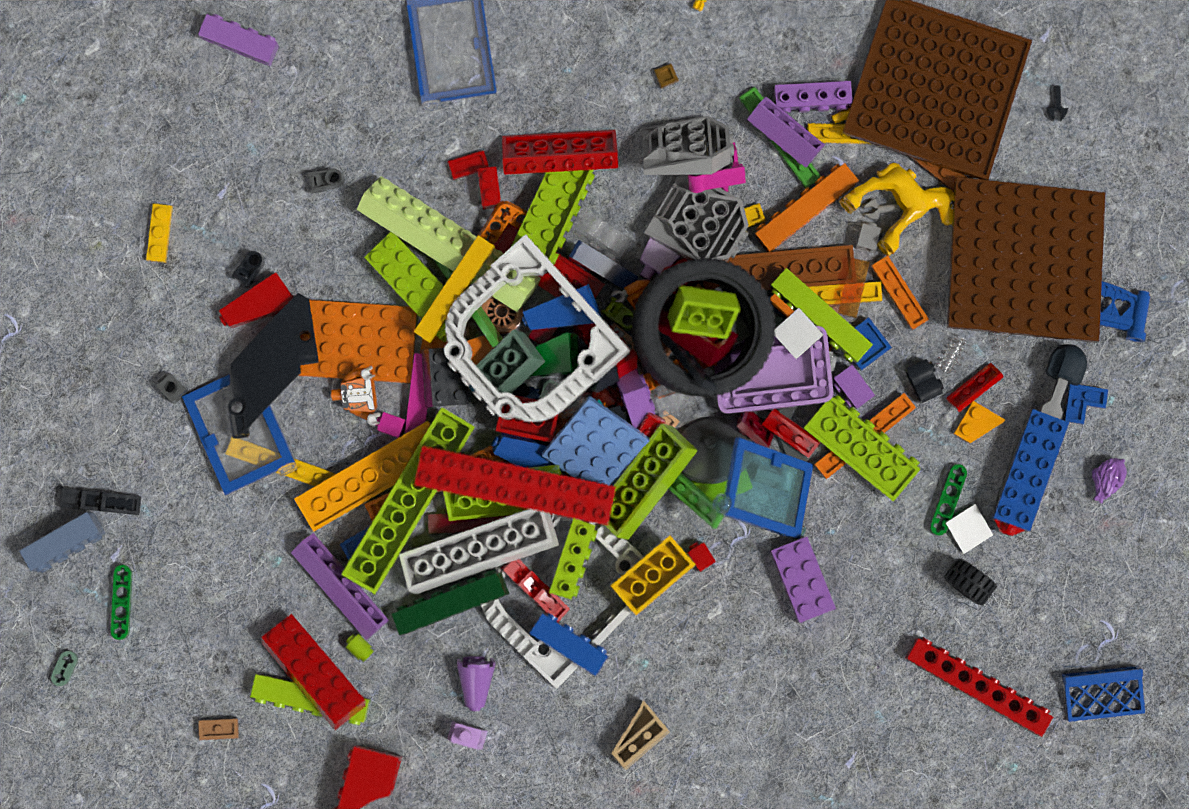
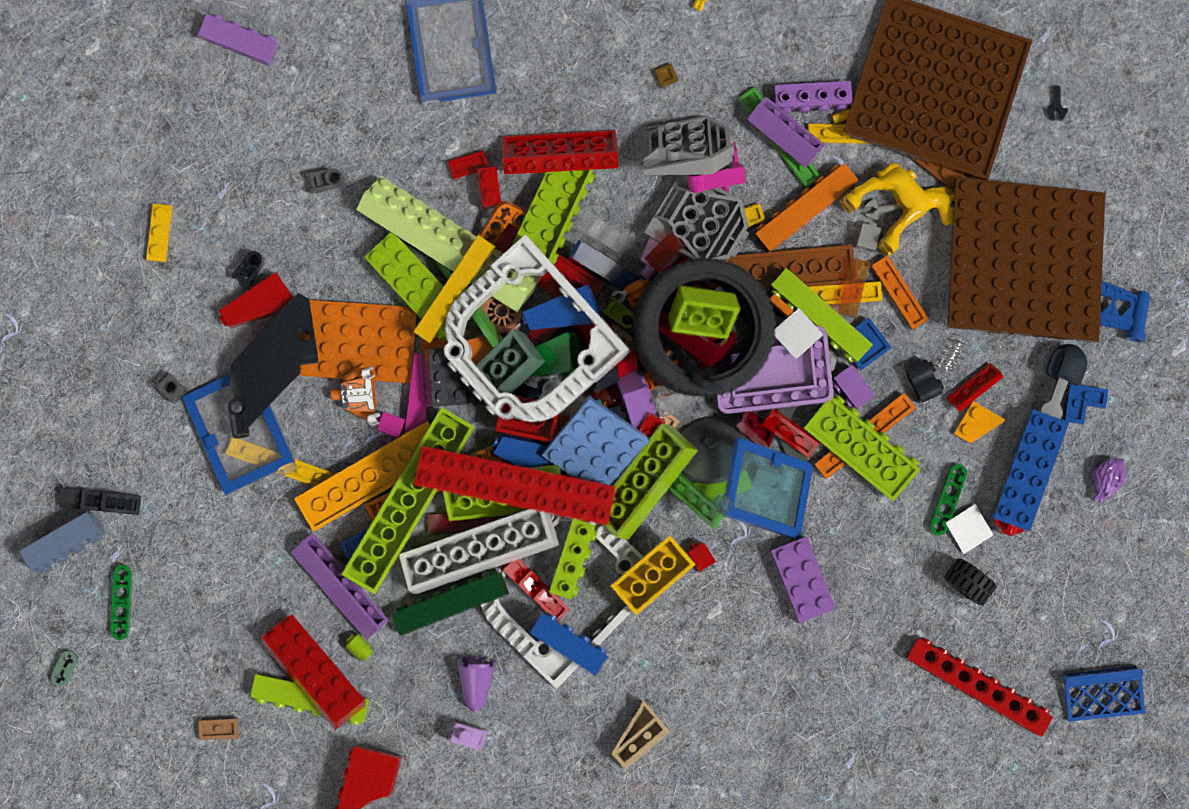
(664, 251): none -> clear red plate

